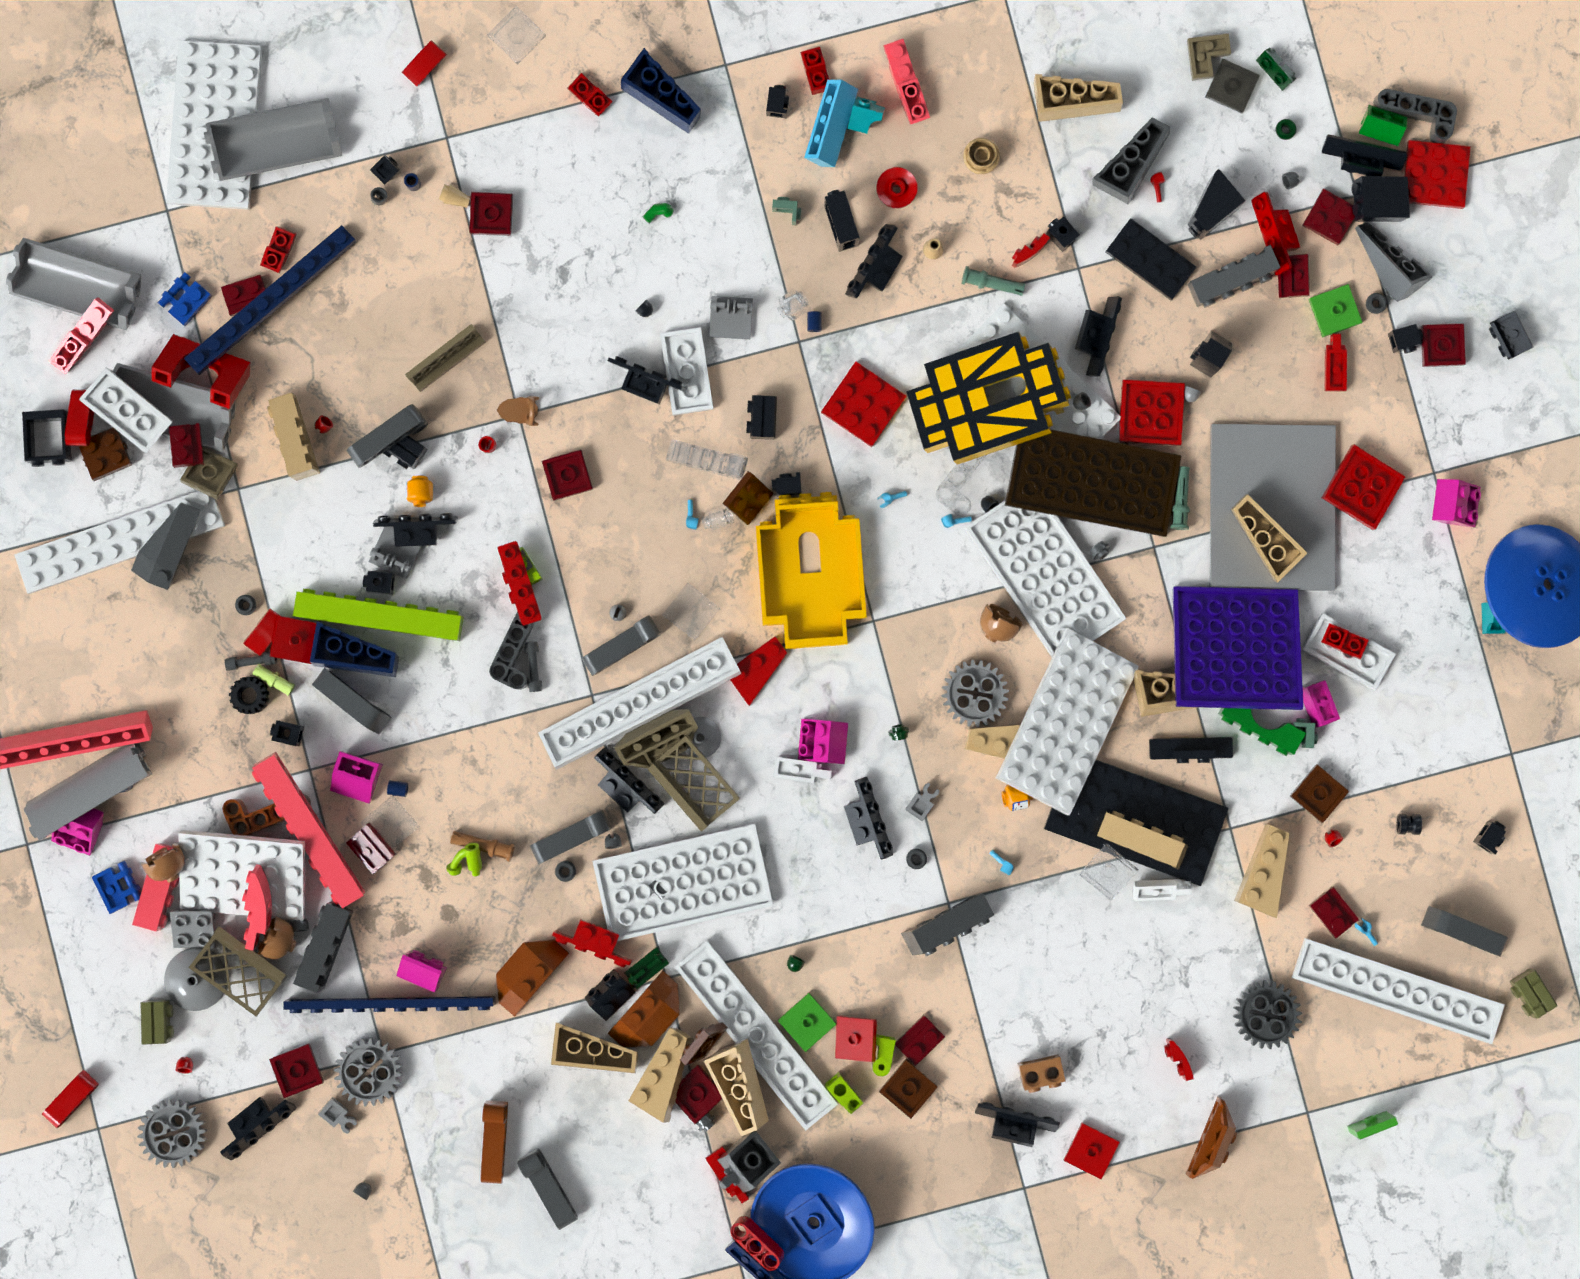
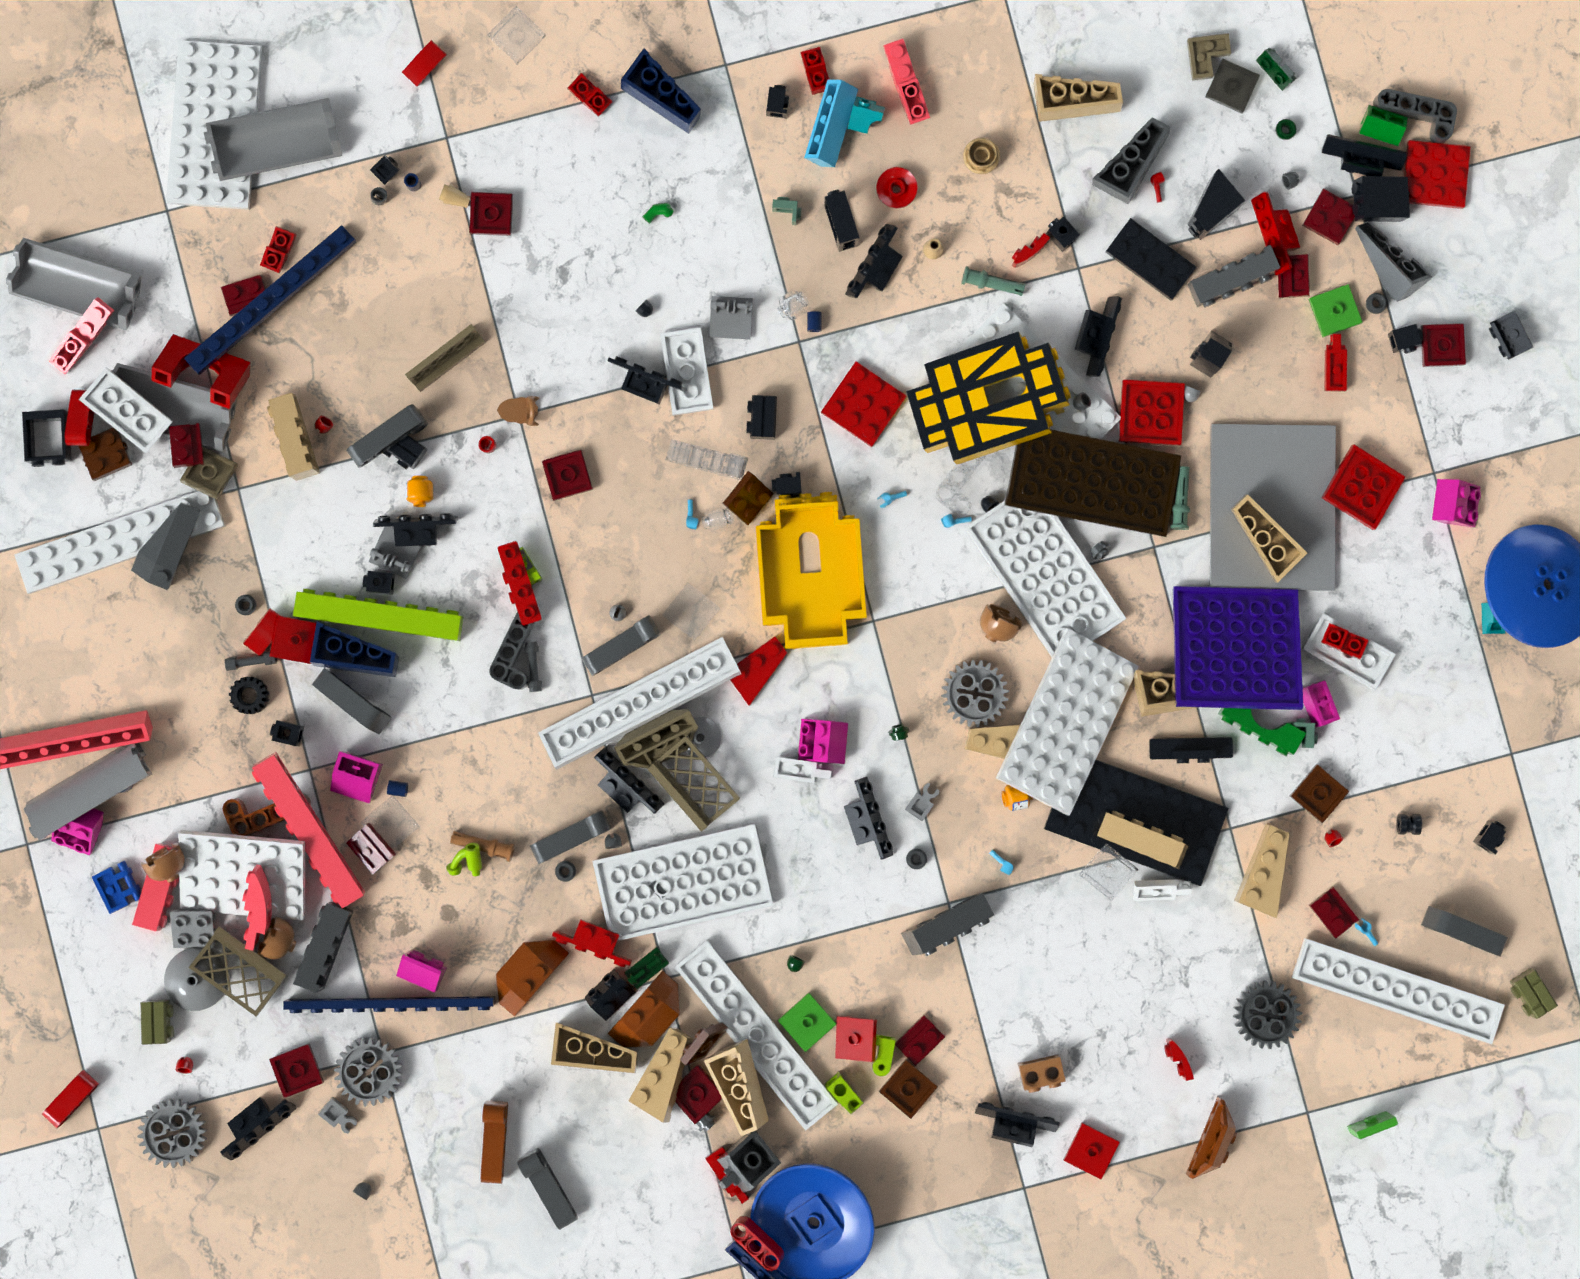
(189, 303): blue plate -> none
(273, 679): yellowish green pin -> none
(299, 926): dark grey hinge -> none

